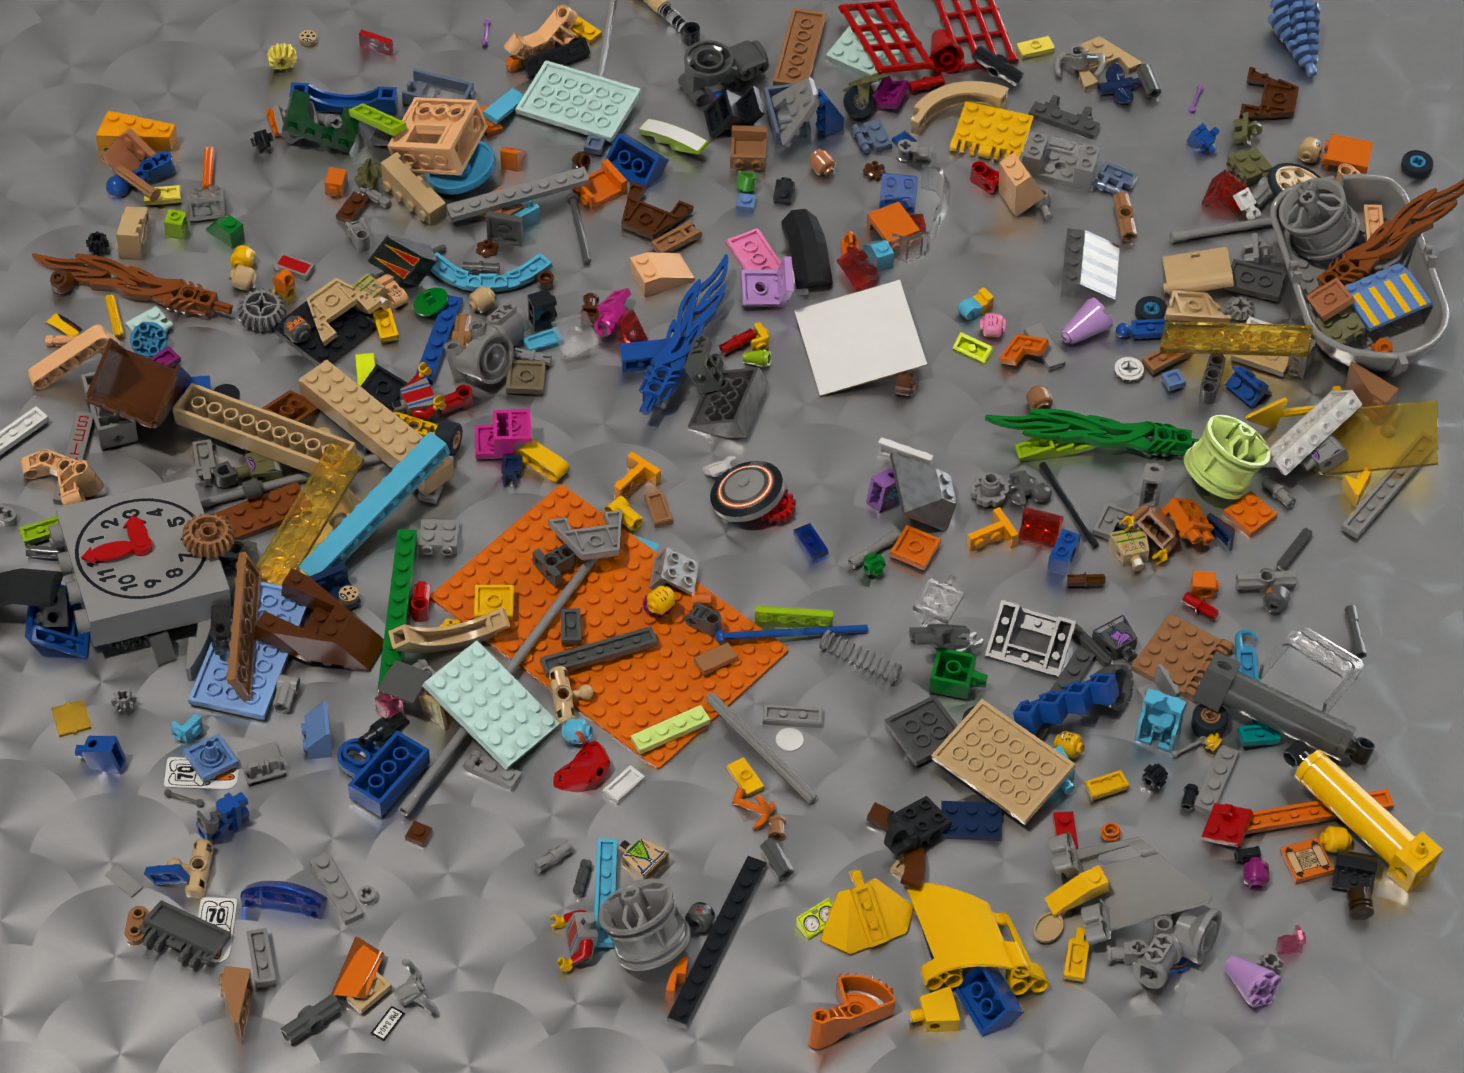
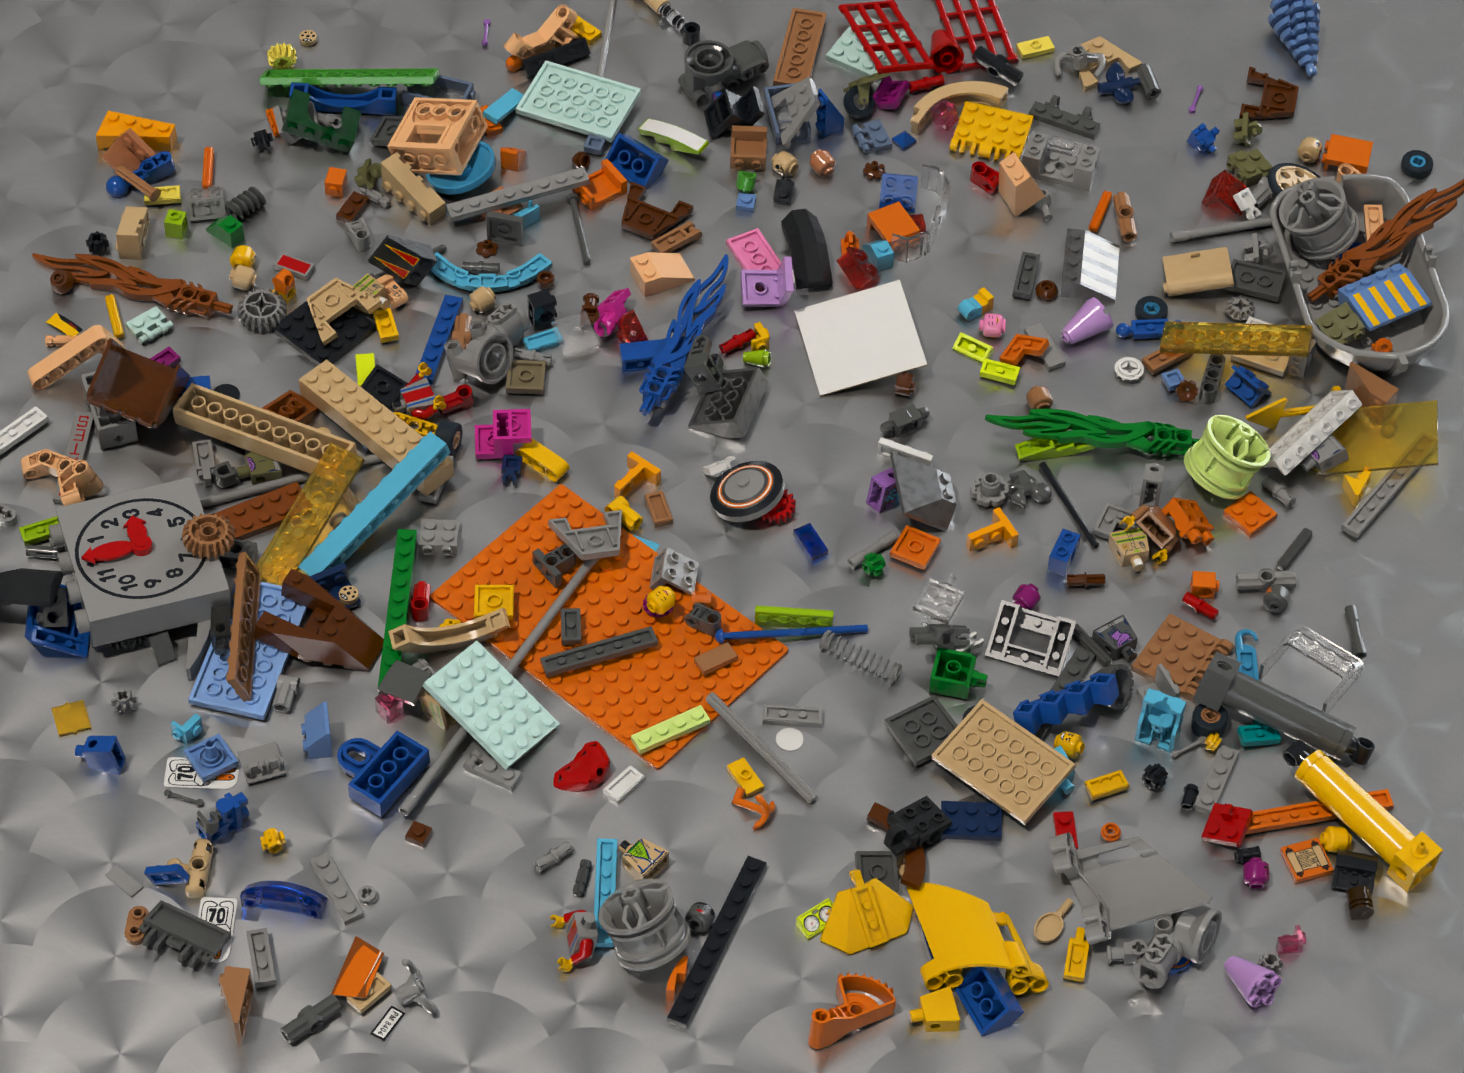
(148, 339): dark azure tile -> none
(244, 203): none -> dark grey piece
(252, 488): dark grey plate -> none
(272, 840): none -> yellow gear
(297, 329): dark grey head -> none
(356, 77): none -> bright green plate
(376, 42): red tile -> none
(378, 119): lime plate -> none
(382, 729): black pin -> none
(430, 301): green piece -> none
(562, 684): tan piece -> none
(577, 731): medium azure head -> none
(776, 859): dark grey axle -> none
(777, 825): medium nougat bush -> none
(785, 164): none -> tan head
(878, 865): none -> dark grey hinge
(904, 420): none -> dark grey piece
(912, 152): light grey connector -> none
(944, 114): none -> clear pink brick
(999, 371): none -> neon yellow plate
(1026, 275): none -> dark grey plate
(1026, 596): none -> magenta head
(1040, 527): clear red bracket -> none
(1046, 290): none -> reddish brown plate
(1078, 890): yellow slope -> none
(1100, 211): none -> orange axle
(1117, 175): sand blue plate -> none
(1190, 394): none -> reddish brown plant
(1194, 307): tan wing -> none
(1222, 531): dark blue slope -> none
(1330, 299): nougat plate -> none

